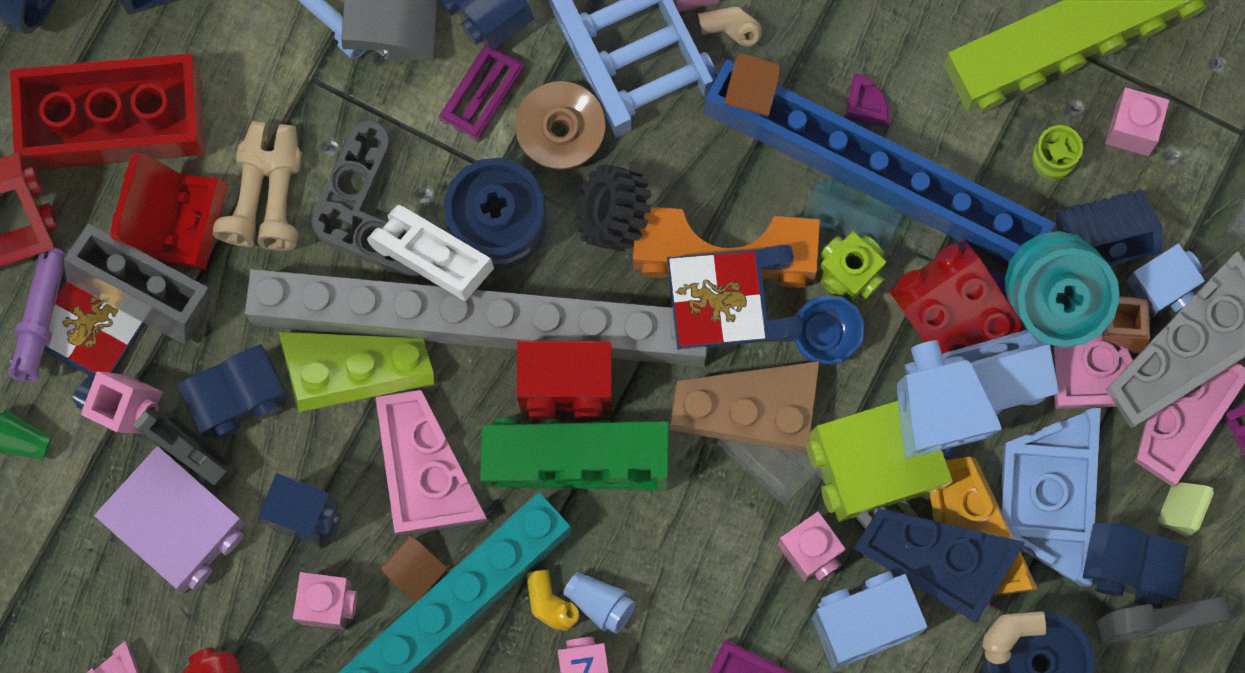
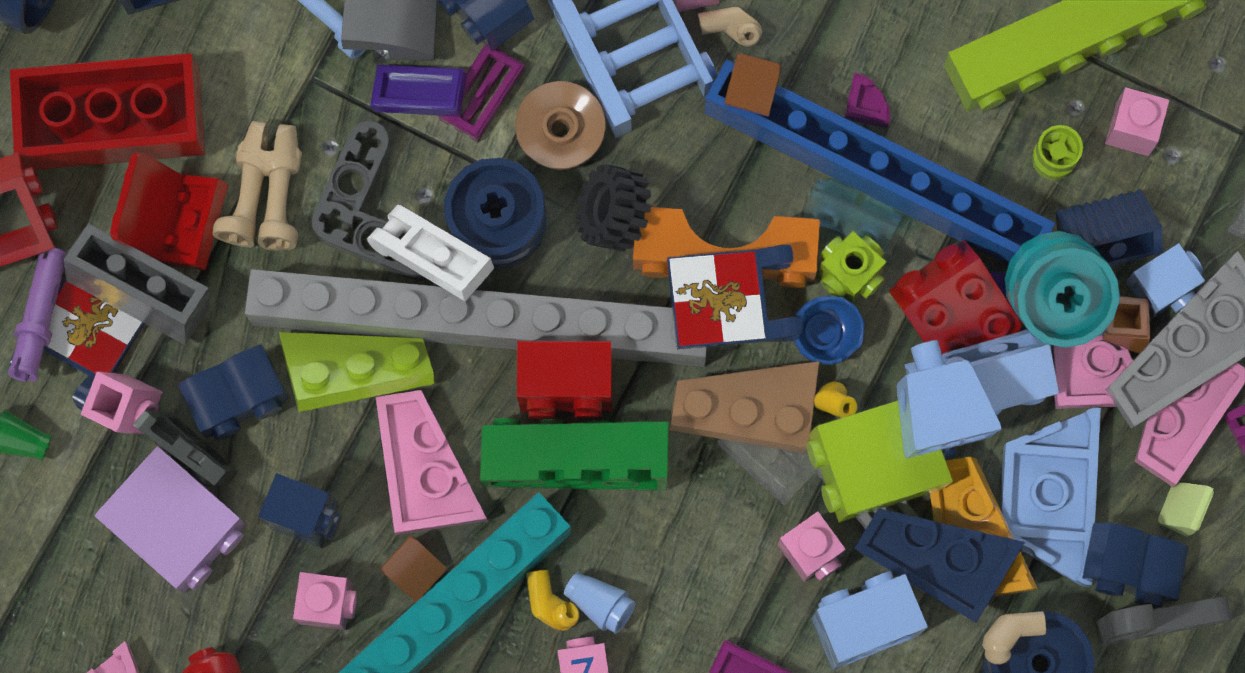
(418, 90): none -> dark purple tile
(834, 400): none -> yellow arm

